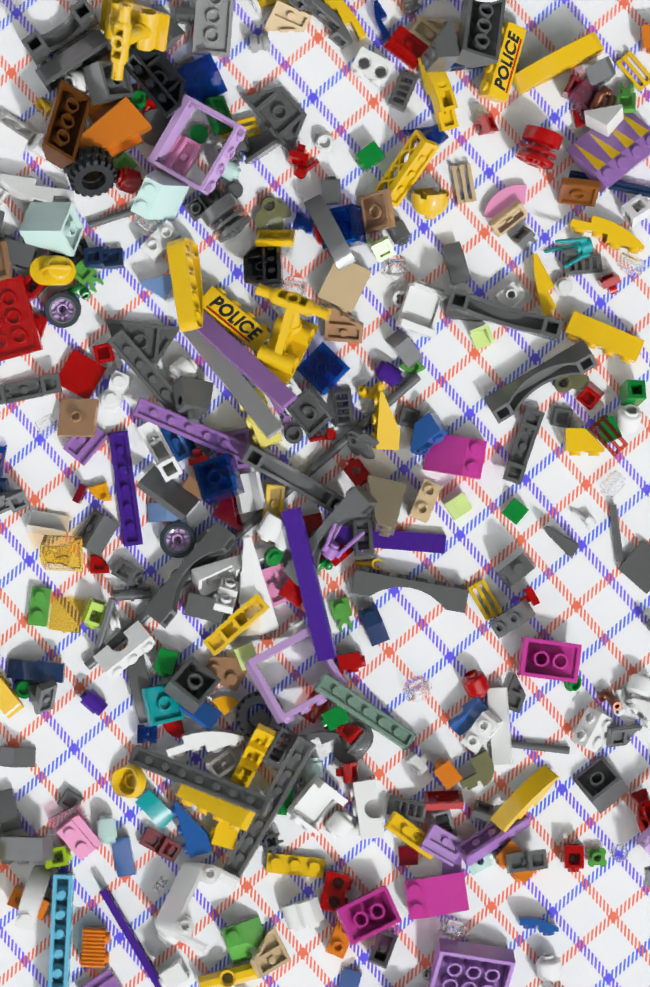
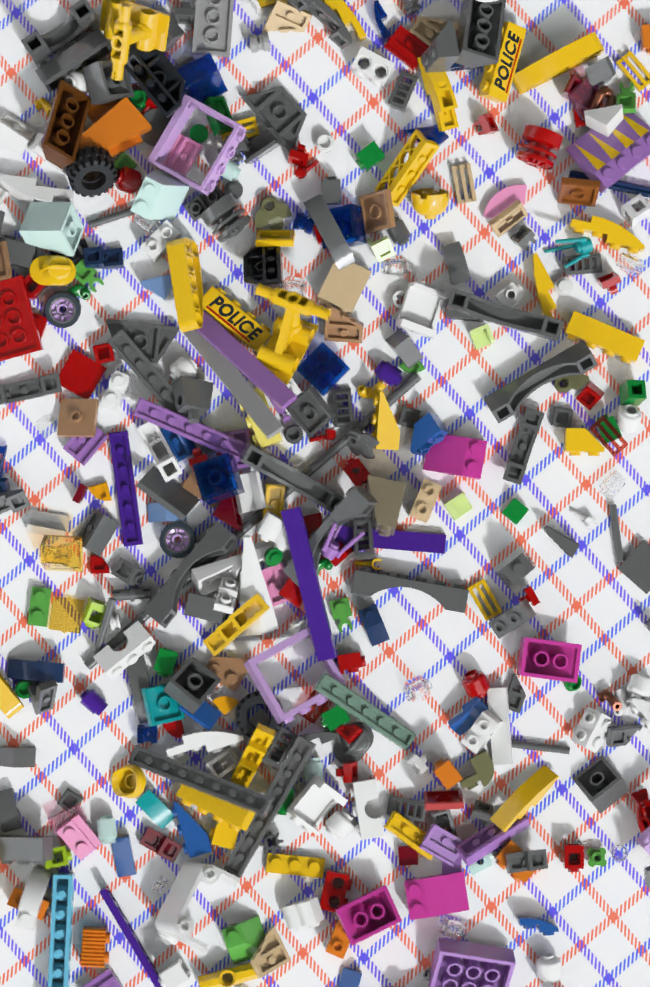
(245, 653): yellowish green panel -> none
(382, 948): dark grey slope -> none

